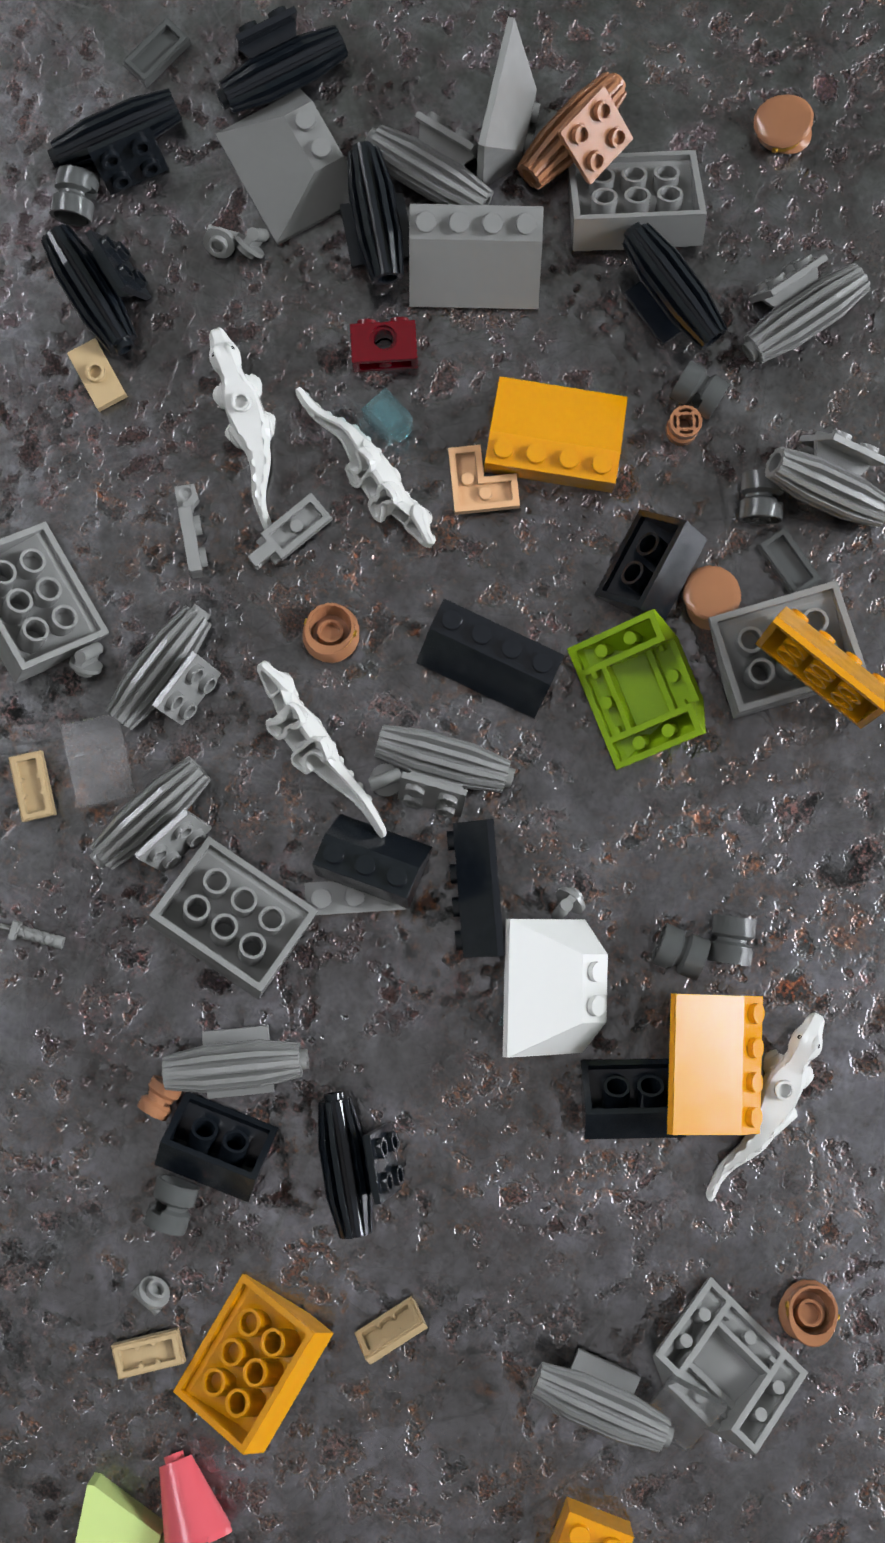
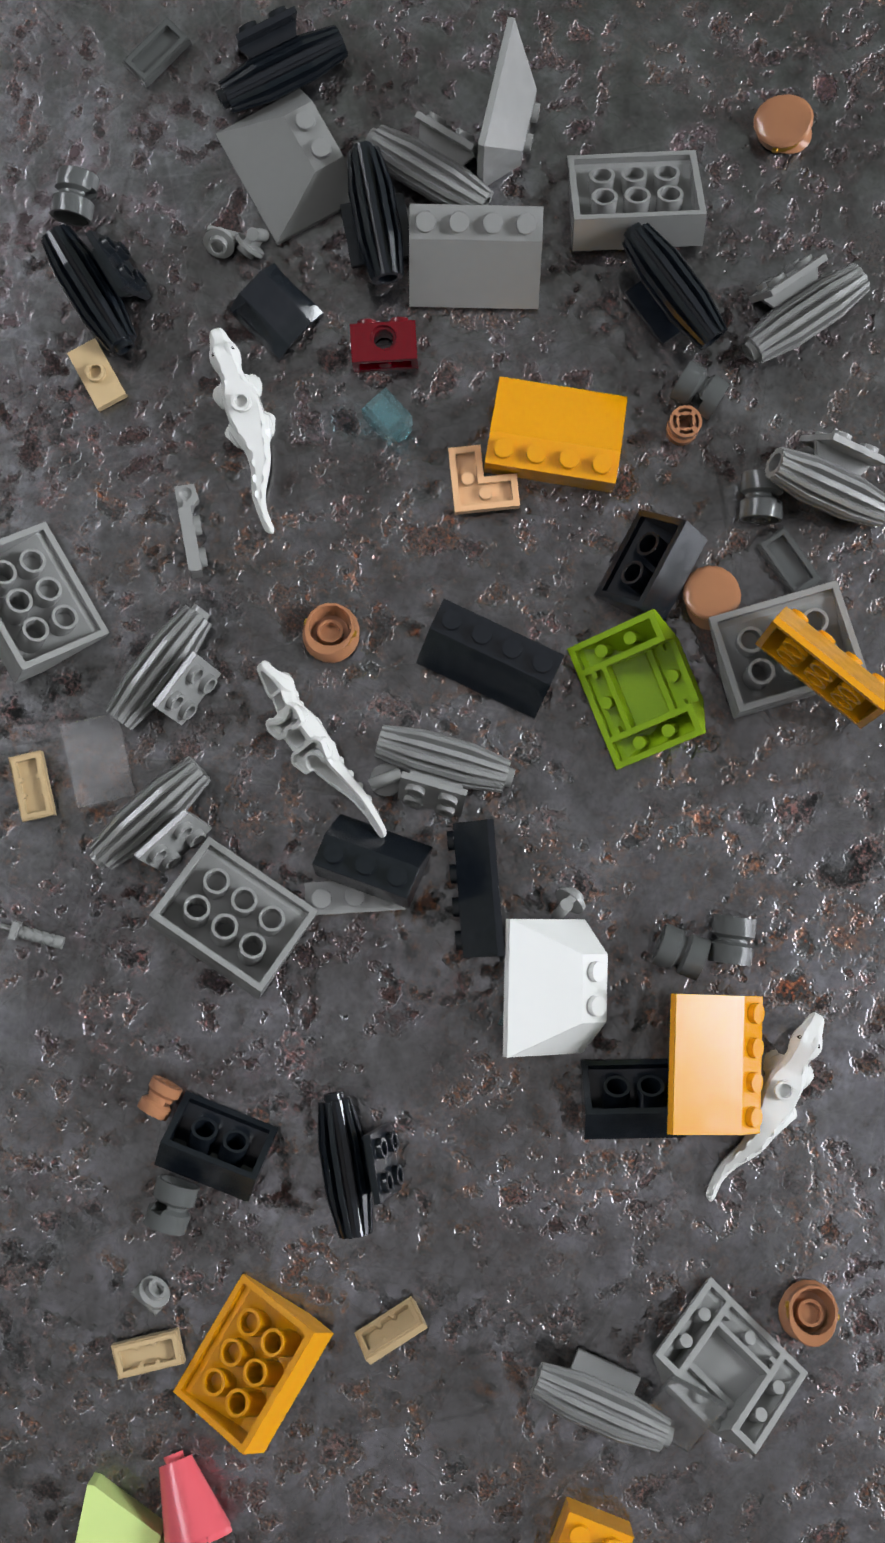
(86, 662): light grey plate -> none
(120, 140): black plate -> none
(234, 1063): light grey plate -> none
(274, 310): none -> black slope
(290, 531): light grey hinge -> none
(374, 474): white animal -> none
(582, 133): nougat plate -> none

